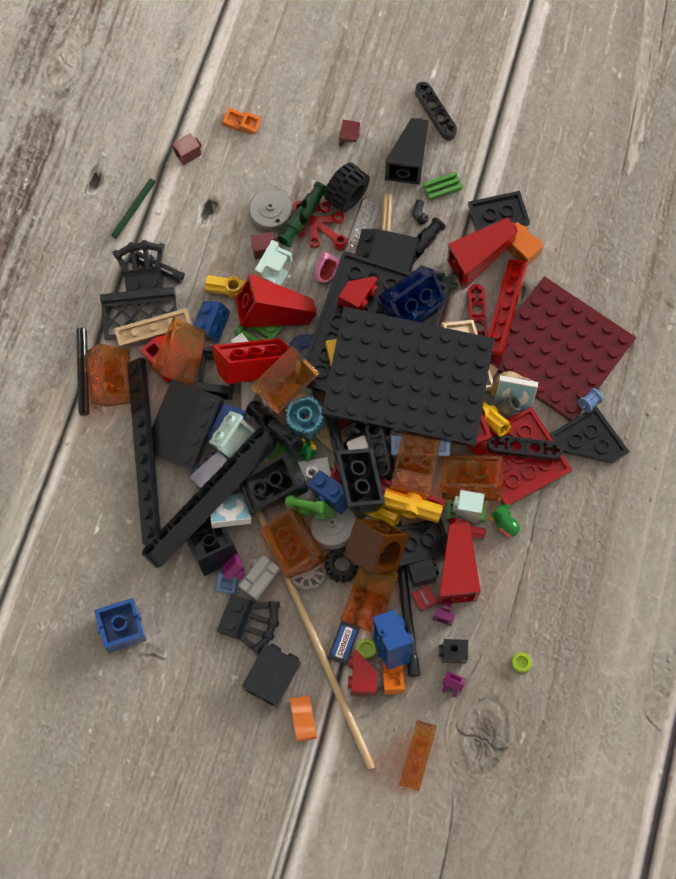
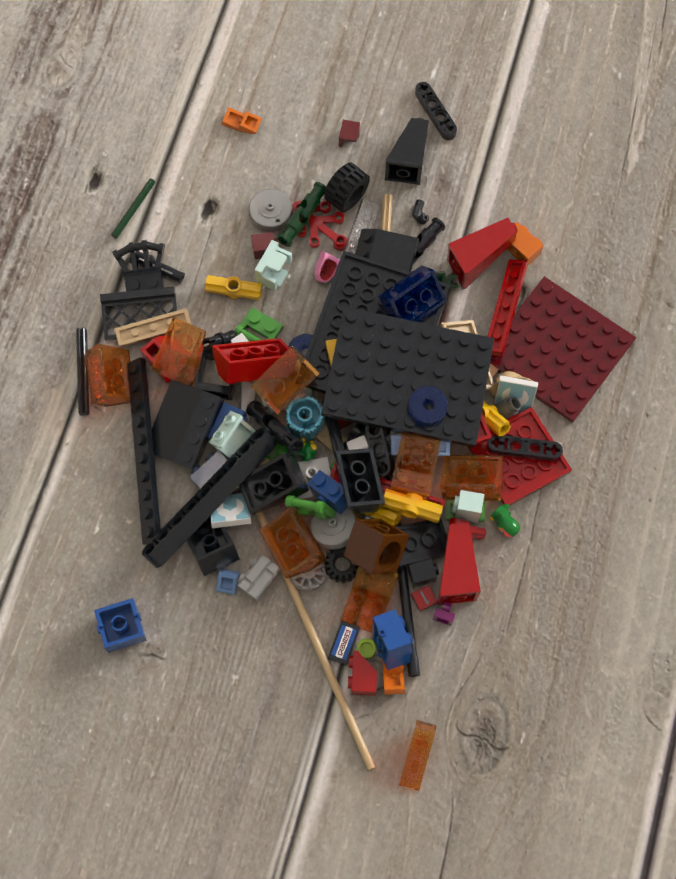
(187, 148): brick -> none
(212, 319): blue bracket -> none
(219, 338): none -> black pin
(233, 567): magenta tile -> none
(237, 616): black plate -> none
(269, 304): red slope -> none
(271, 674): black panel -> none
(303, 718): orange slope -> none
(357, 292): red slope -> none
(432, 395): none -> clear blue tile
(443, 182): bright green tile -> none
(453, 681): magenta tile -> none
(454, 651): black brick -> none
(477, 318): red beam -> none
(496, 208): black plate -> none
(521, 662): lime tile -> none
(591, 438): black plate -> none
(594, 400): medium blue bush -> none

